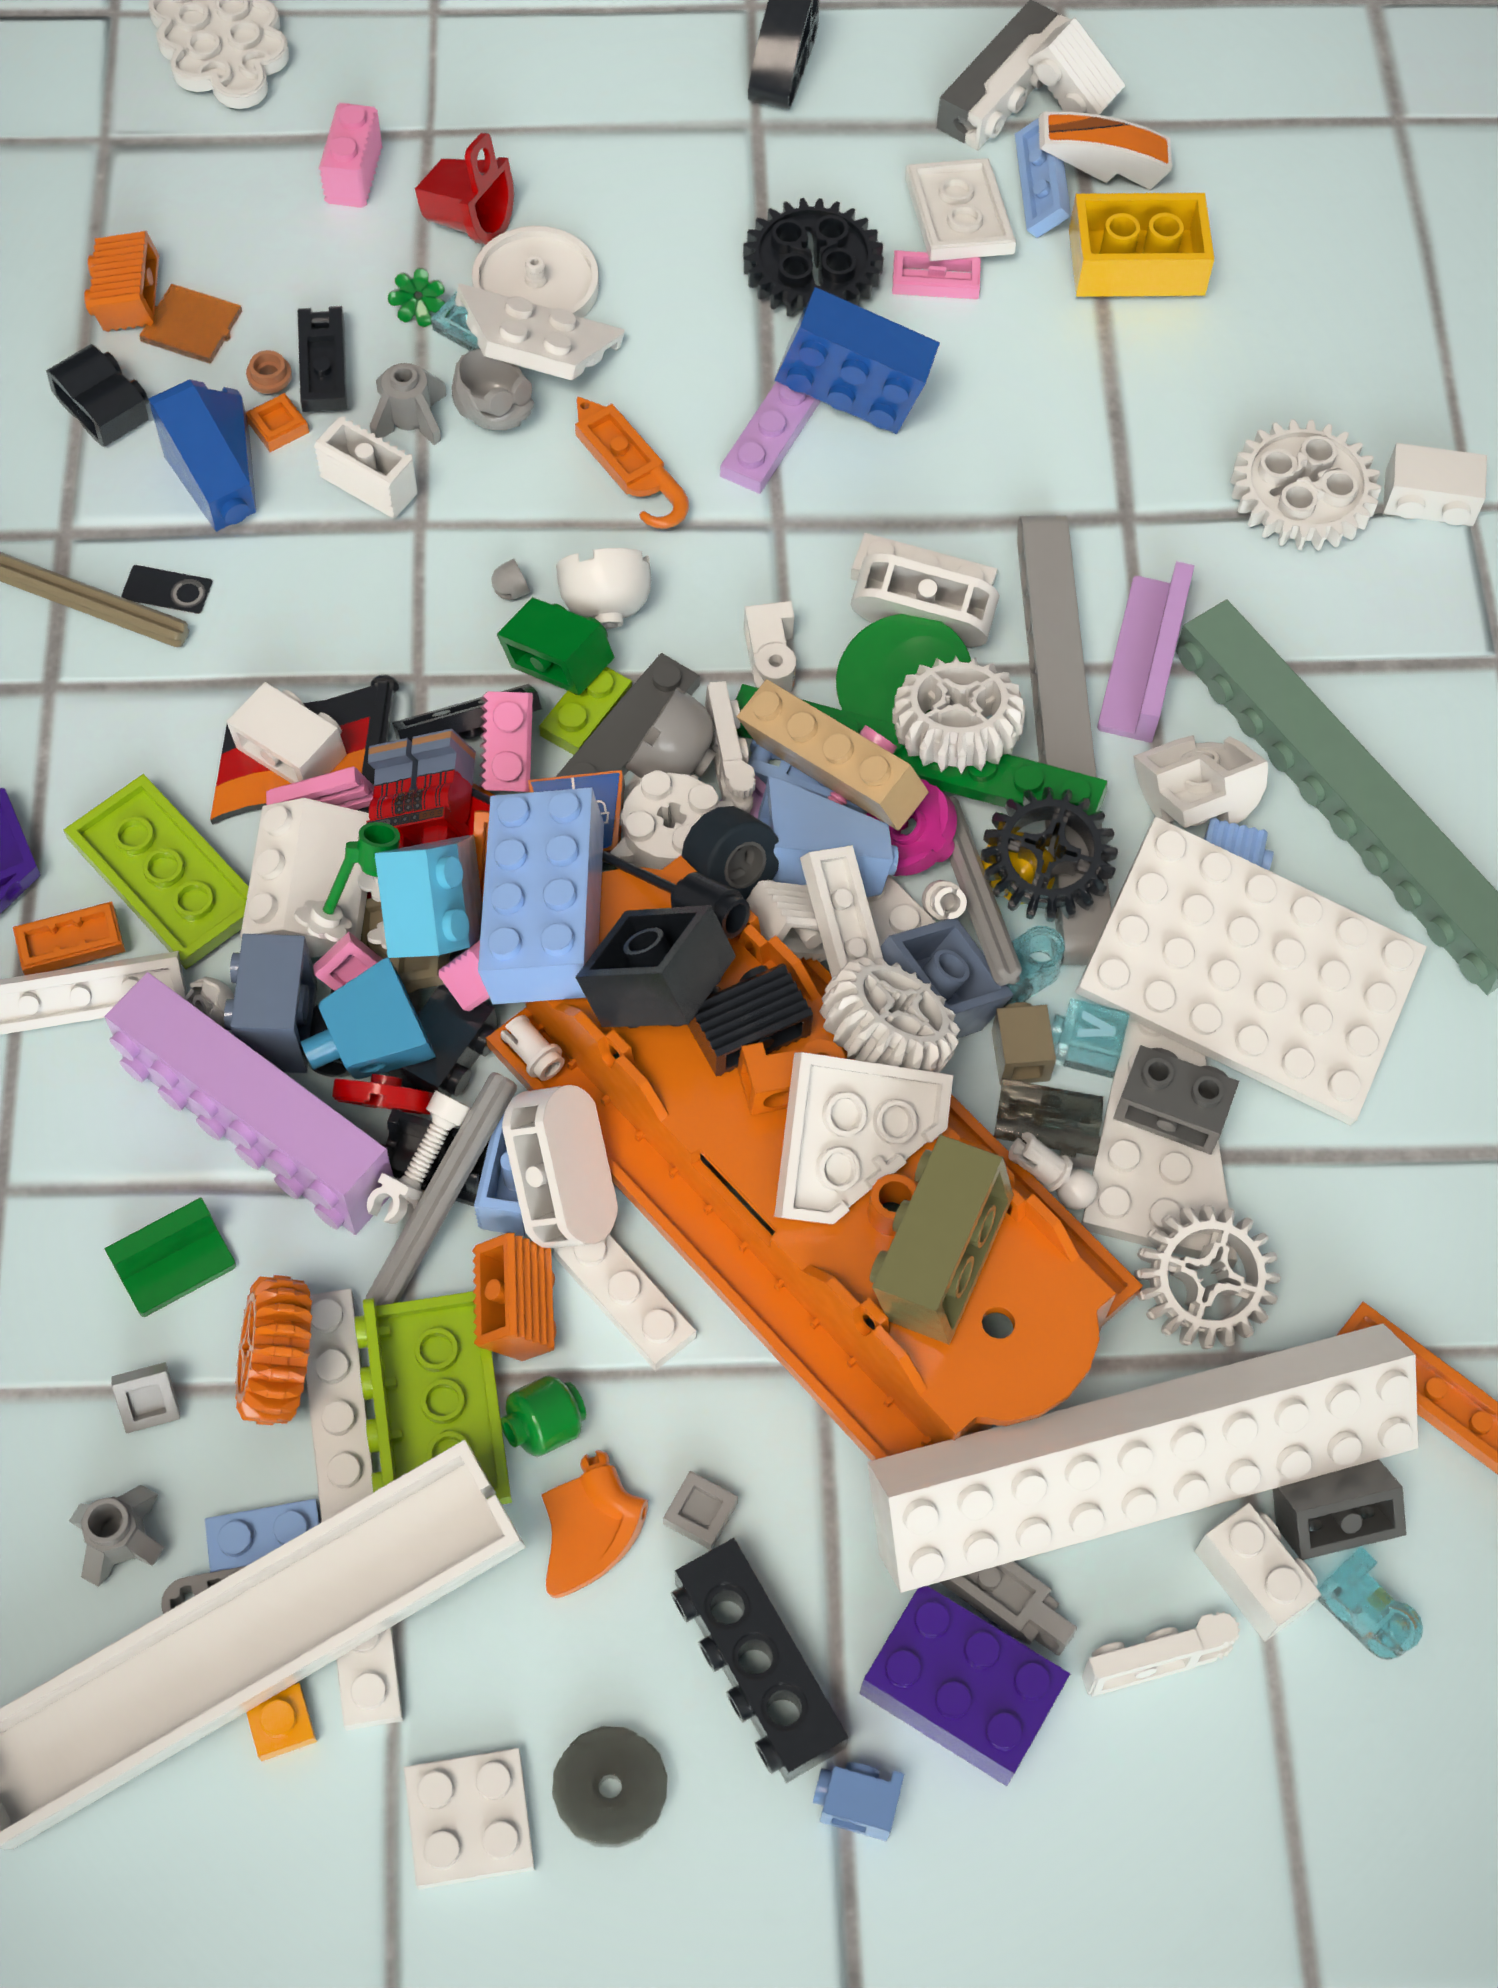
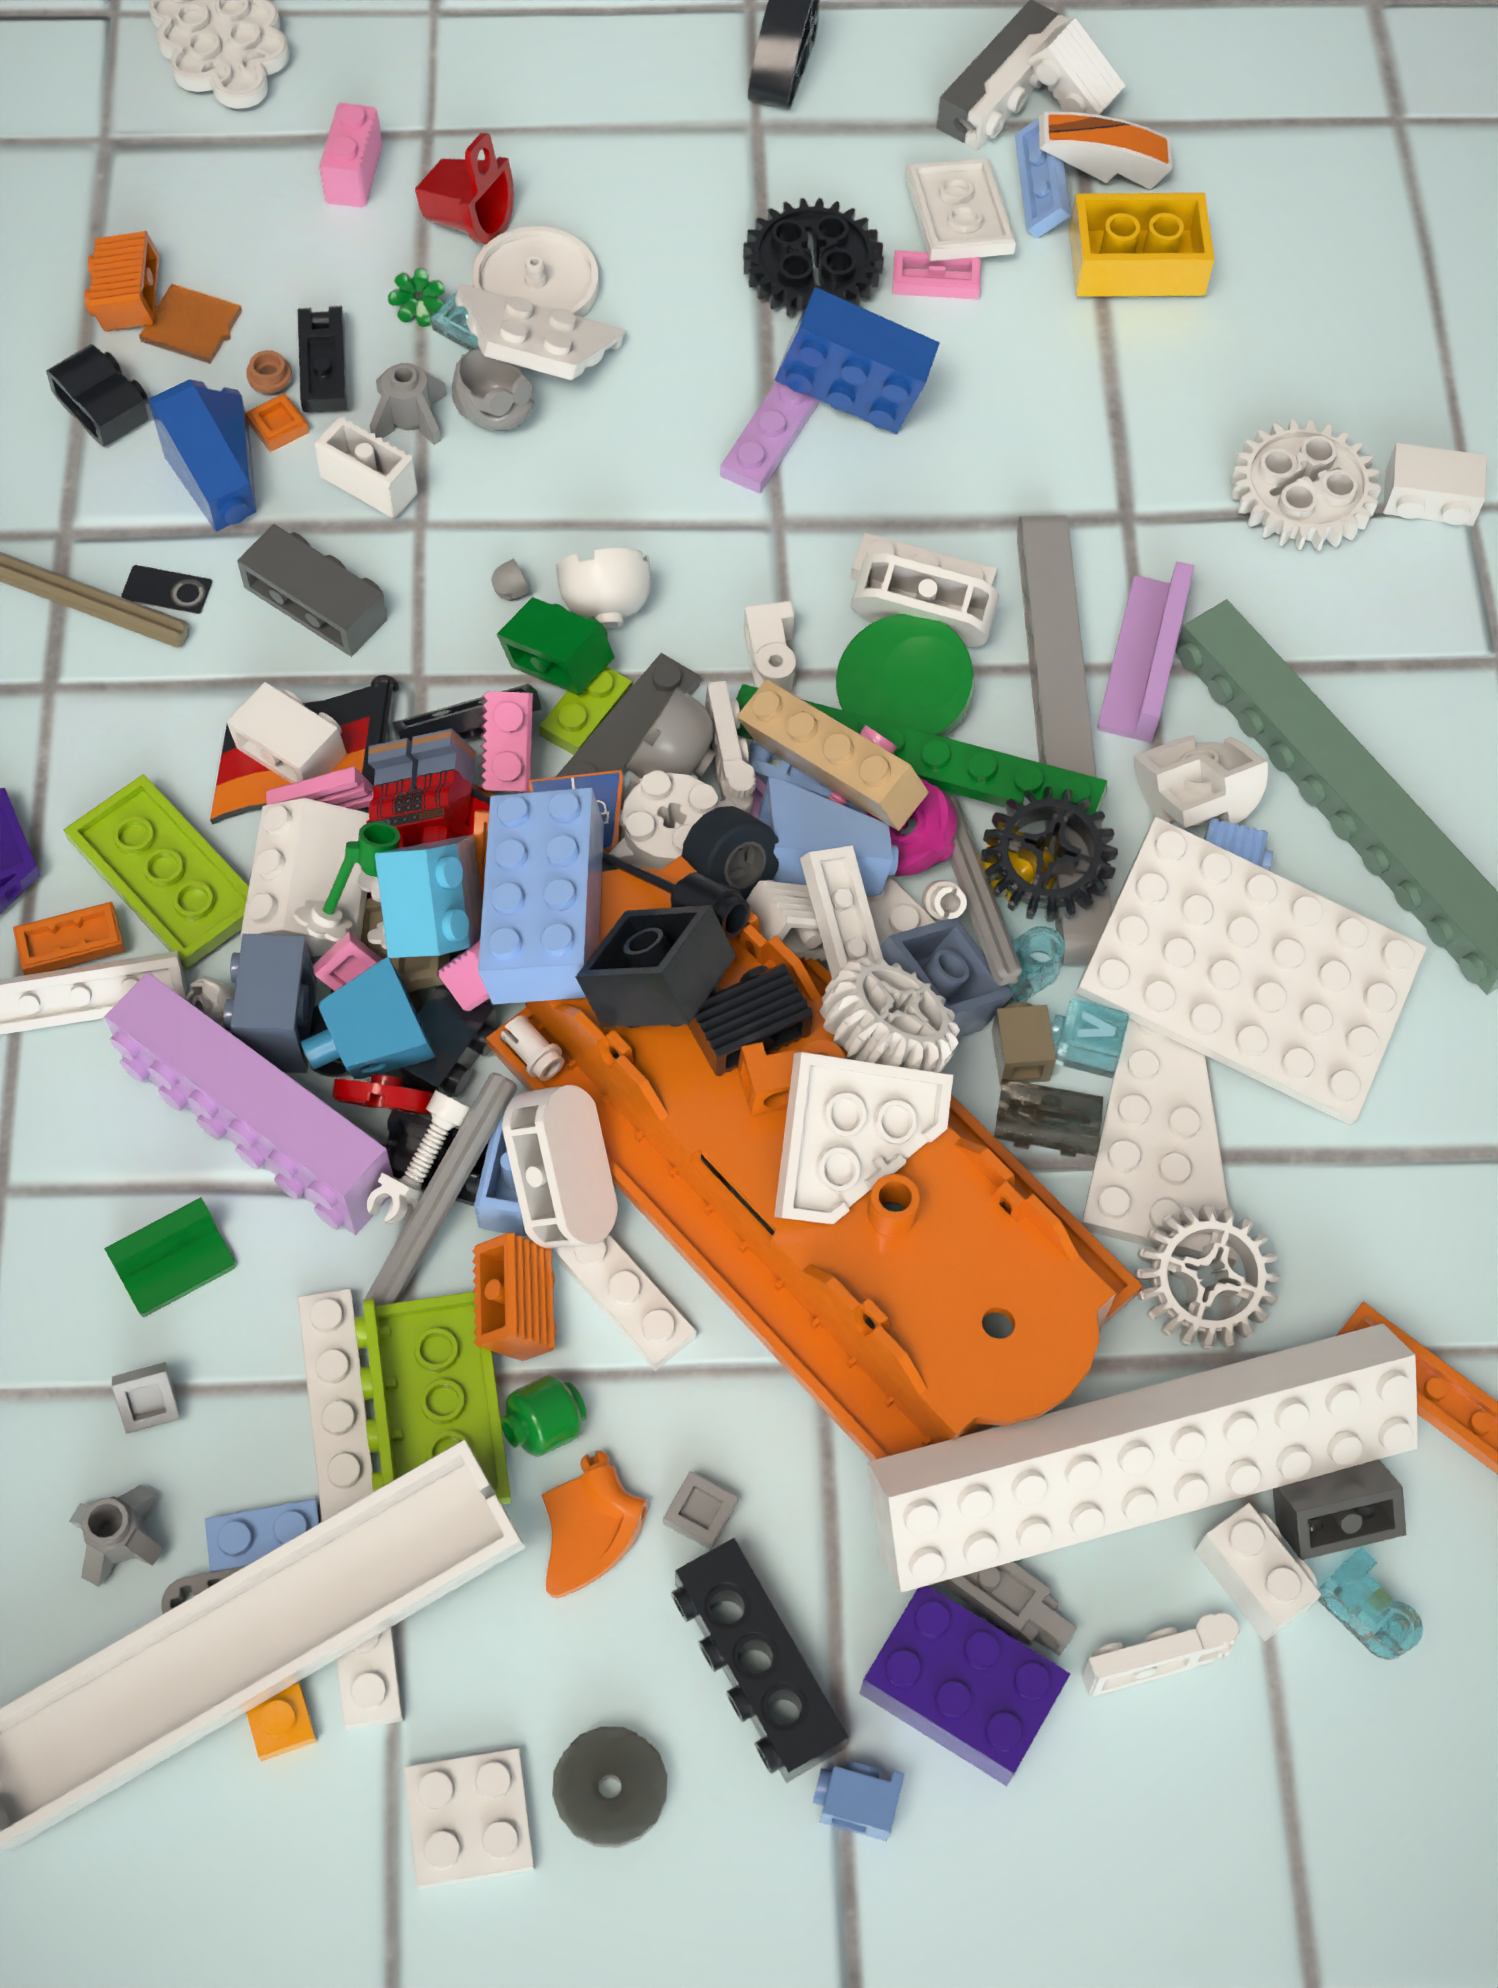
(273, 1350): orange gear -> none
(313, 589): none -> dark grey brick
(629, 459): orange plate -> none
(942, 1238): olive brick -> none
(957, 725): white gear -> none
(1073, 1186): white pin -> none
(1176, 1099): dark grey brick -> none

